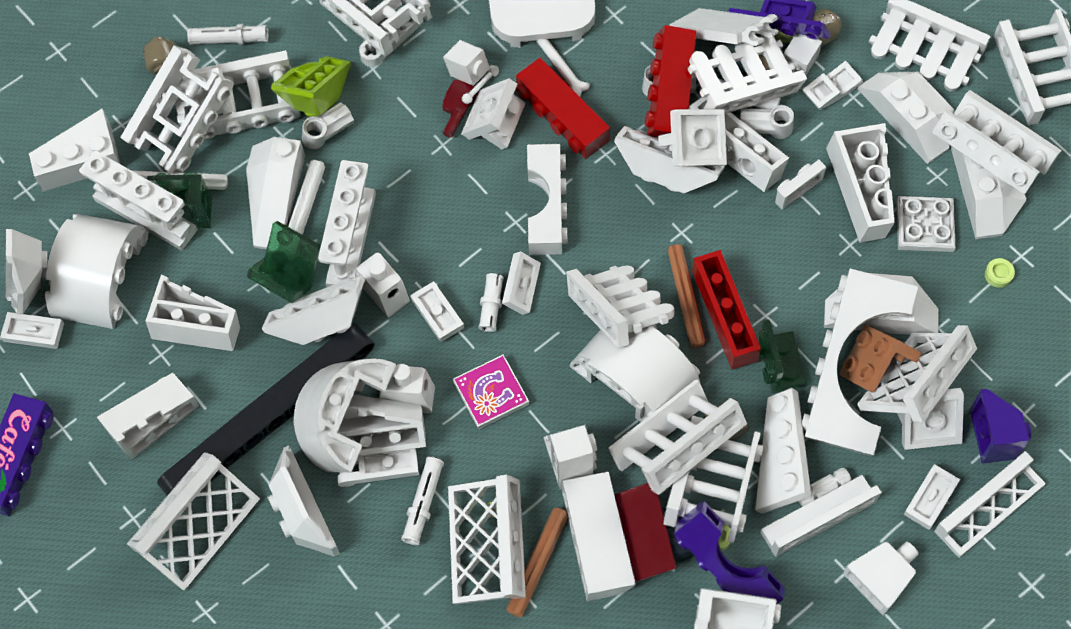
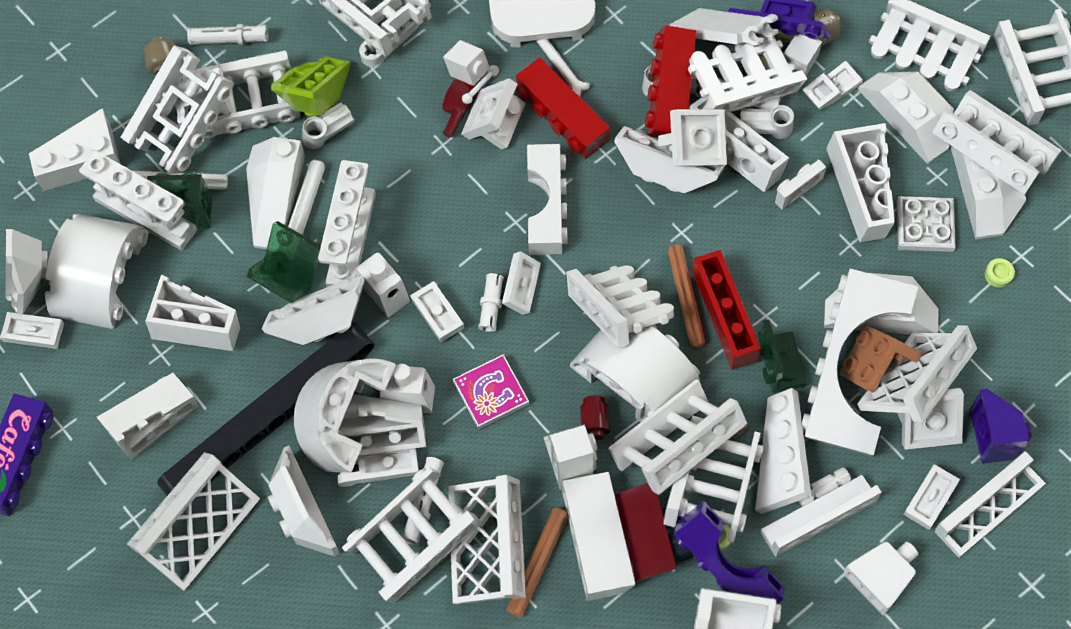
(438, 543): none -> white fence
(595, 416): none -> dark red brick

